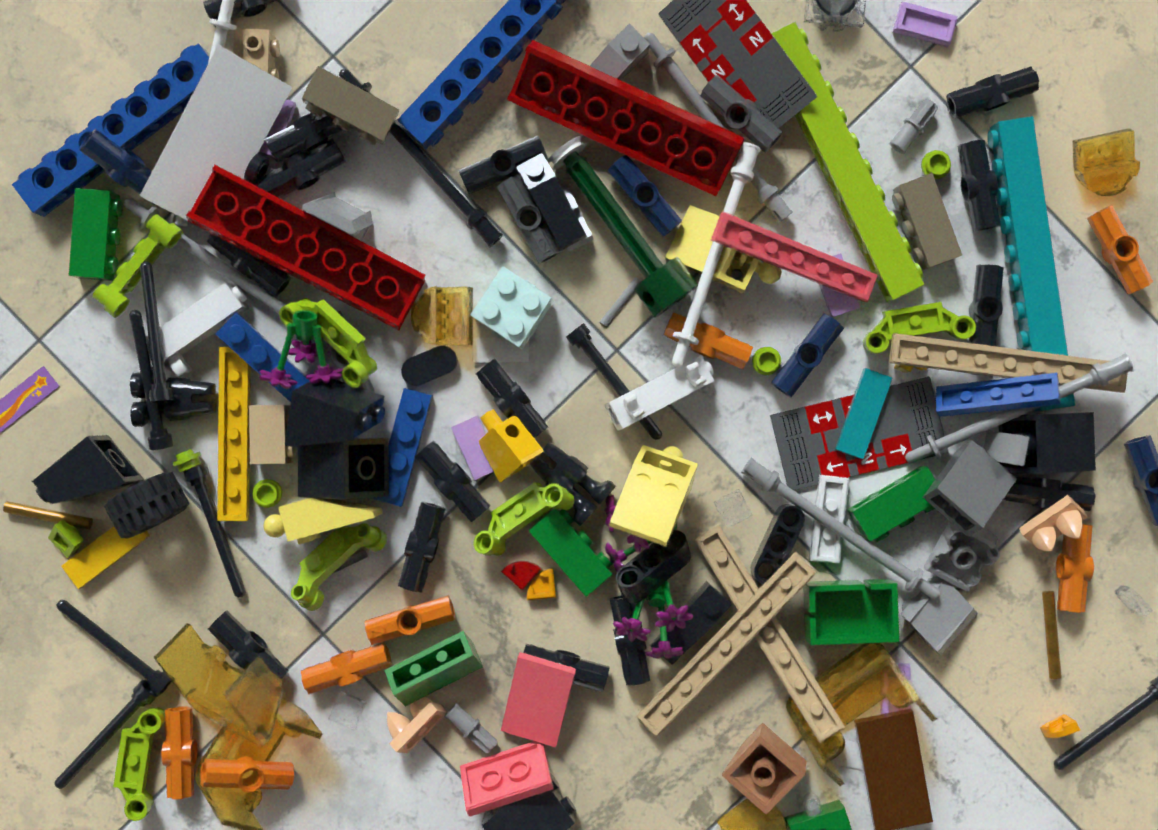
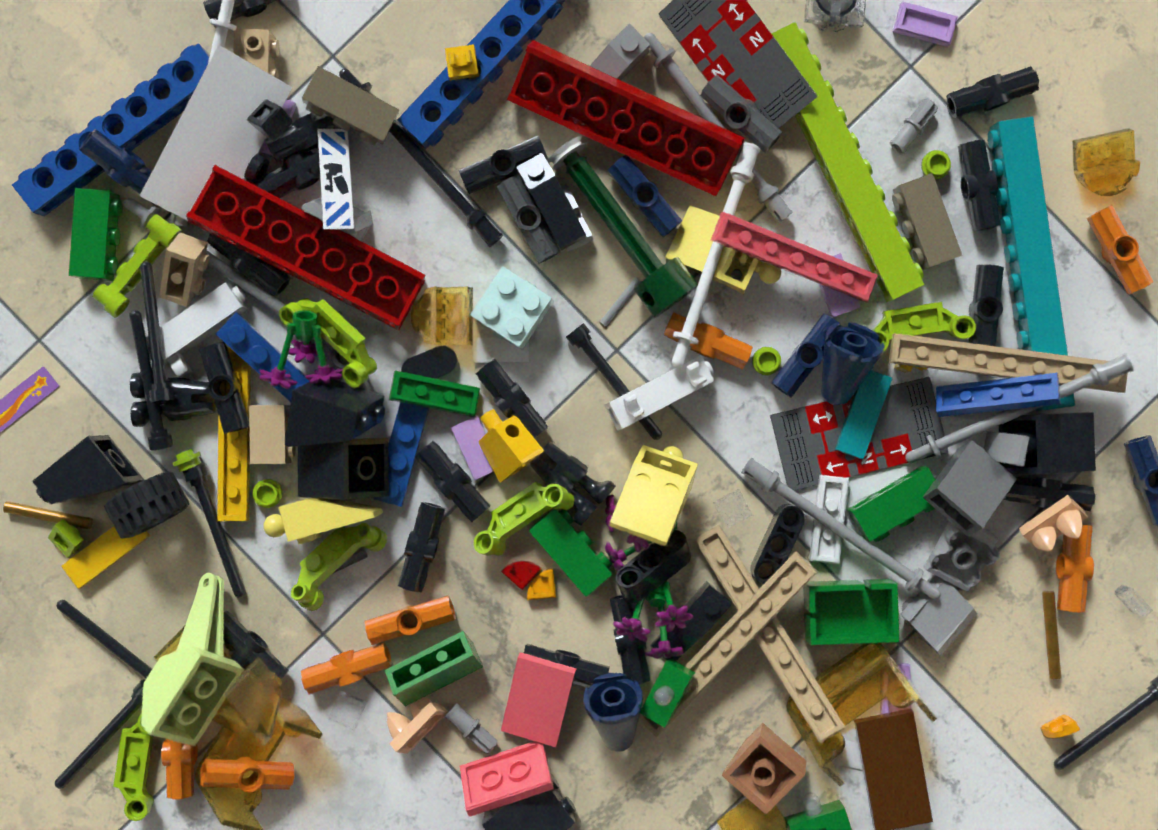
(183, 269): none -> tan brick
(190, 683): none -> yellowish green slope
(220, 368): none -> black piece
(270, 120): none -> black slope
(335, 179): none -> white sticker
(434, 393): none -> green tile
(461, 62): none -> yellow tile
(614, 709): none -> dark blue cone
(667, 692): none -> green piece
(847, 360): none -> dark blue cone

